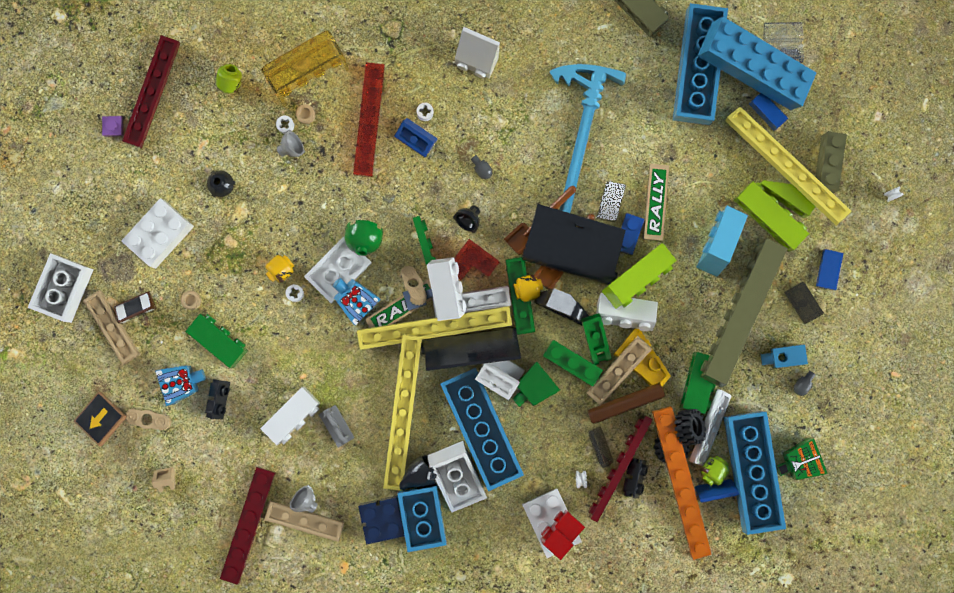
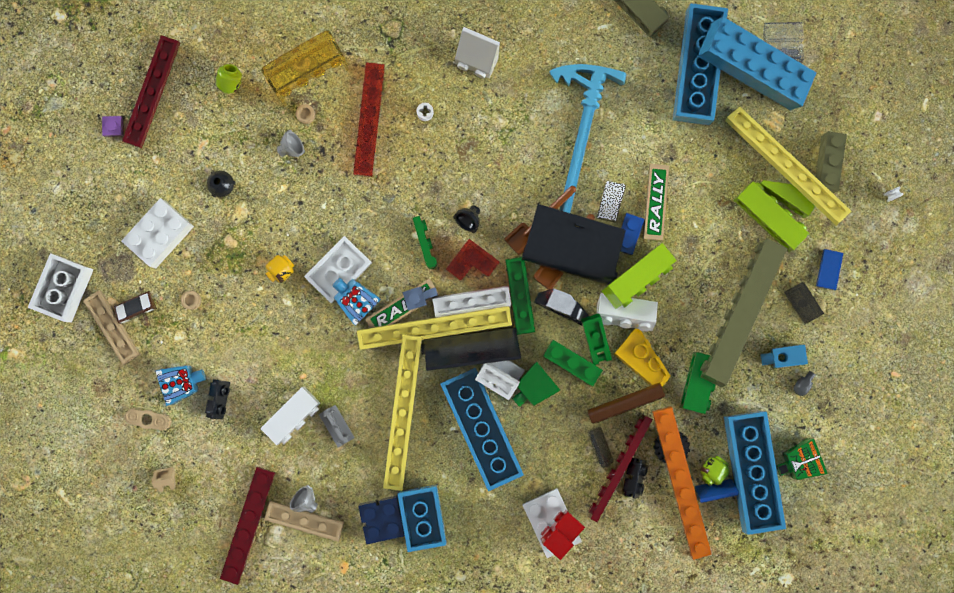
(100, 419): black tile -> none
(217, 340): green brick -> none
(284, 118): white bush -> none
(300, 295): white bush -> none
(363, 237): green cylinder -> none
(415, 137): blue slope -> none
(417, 293): tan piece -> none
(418, 474): black hat -> none
(446, 288): white brick -> none
(456, 476): white slope -> none
(482, 168): dark grey cylinder -> none
(528, 288): yellow head -> none
(581, 479): white bush -> none
(619, 370): tan tile -> none
(690, 427): black tyre -> none
(712, 424): white tile -> none
(722, 241): medium azure wedge -> none
(768, 111): blue slope -> none

